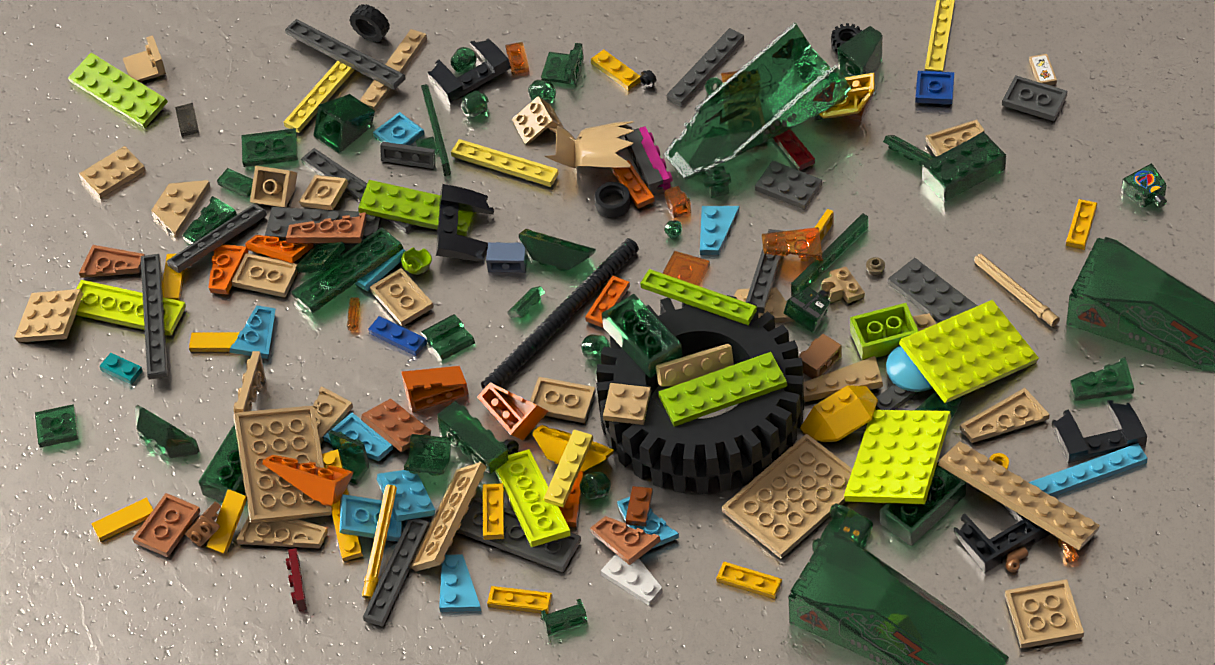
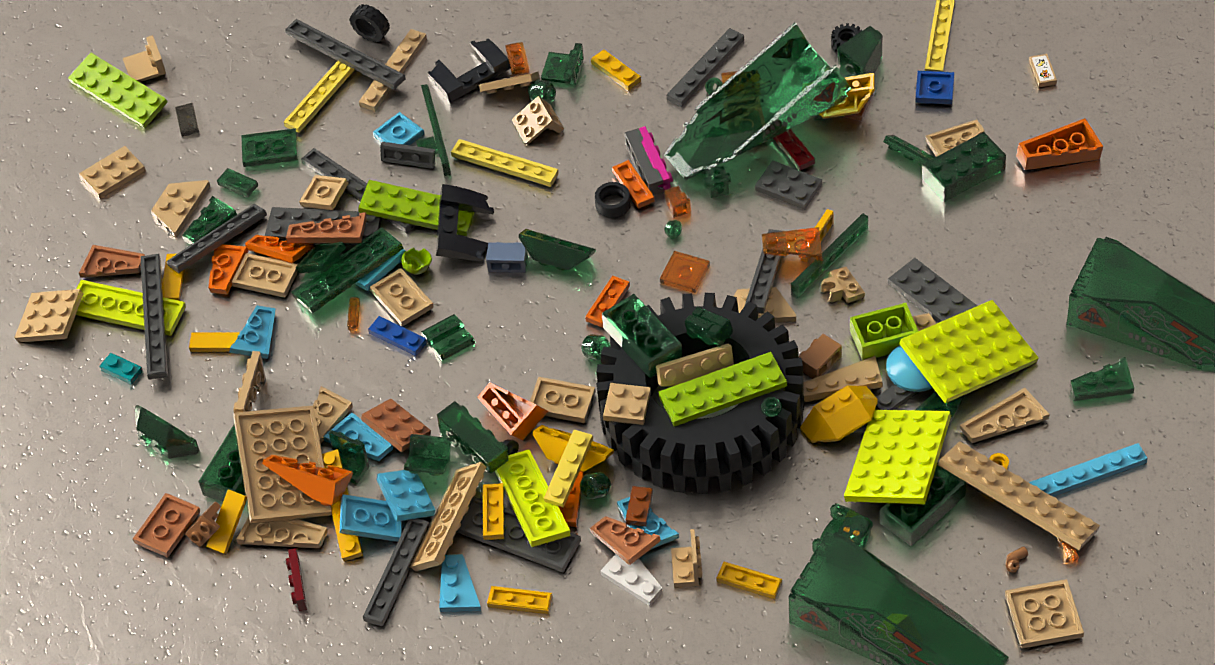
(56, 426): clear green plate -> none
(122, 519): yellow tile -> none
(272, 186): tan slope -> none
(342, 121): clear green slope -> none
(371, 579): yellow axle -> none
(433, 386): orange wedge -> none
(463, 60): clear green head -> none
(474, 104): clear green head -> none
(523, 80): none -> tan wing
(532, 297): clear green plate -> none
(562, 314): black piece -> none
(564, 619): clear green hinge -> none
(593, 146): tan piece -> none
(648, 78): black plate -> none
(687, 563): none -> tan bracket
(698, 297): lime plate -> none
(708, 327): none -> clear green brick
(715, 226): medium azure wing -> none
(771, 402): none -> clear green plate
(791, 496): tan plate -> none
(808, 308): clear green torso -> none
(875, 266): dark tan plate -> none
(989, 552): black wedge -> none
(1018, 291): tan axle -> none
(1034, 98): dark grey plate -> none
(1060, 146): none -> orange wedge
(1078, 448): black wedge -> none
(1081, 224): yellow tile -> none
(1145, 187): clear green torso -> none

